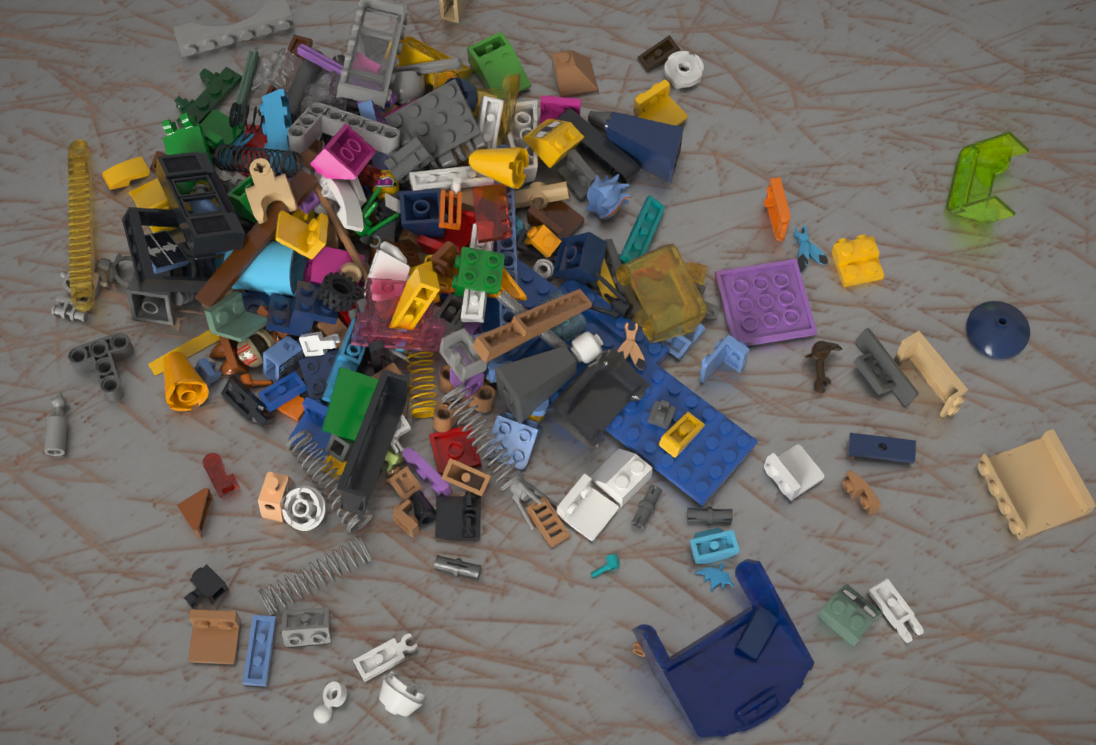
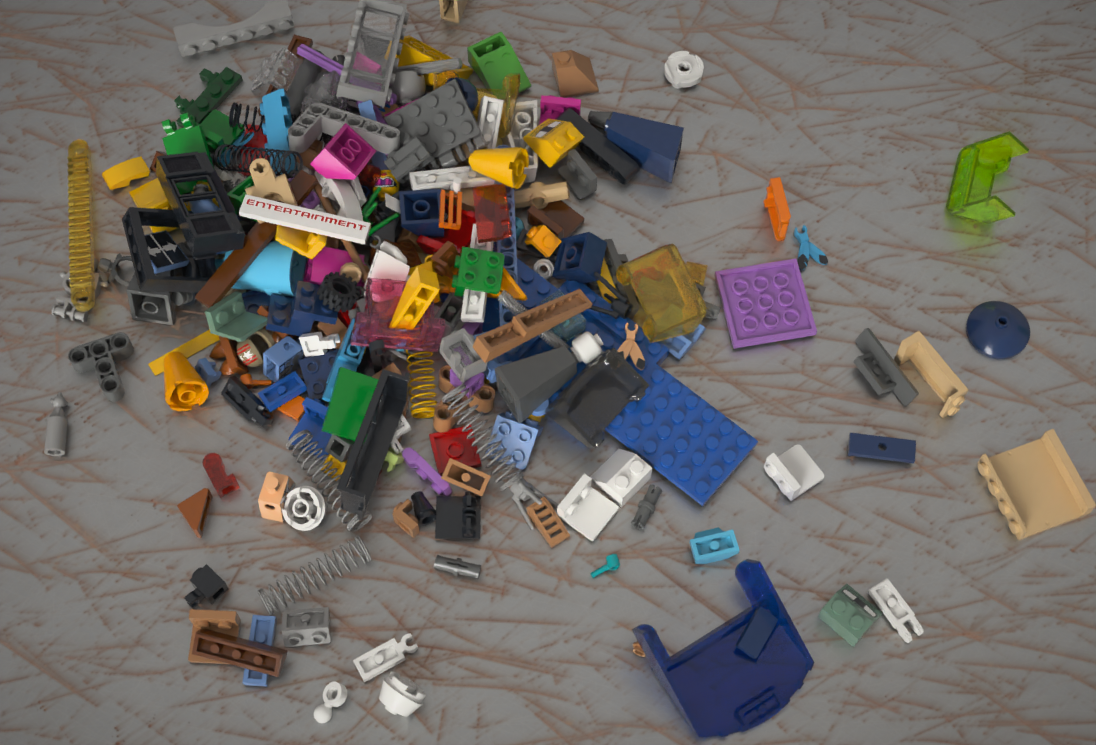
(239, 652): none -> reddish brown slope
(246, 82): sand green axle -> none
(305, 219): none -> white tile
(403, 482): medium nougat bracket -> none
(606, 196): medium blue hair -> none
(643, 229): teal plate -> none
(658, 54): dark brown slope -> none
(659, 106): yellow bracket -> none
(661, 414): dark grey tile -> none
(681, 434): yellow slope -> none
(709, 515): dark grey pin -> none
(716, 576): dark azure piece -> none
(730, 351): medium blue bracket -> none
(820, 352): dark brown piece -> none
(857, 260): yellow plate -> none
(858, 487): medium nougat slope -> none

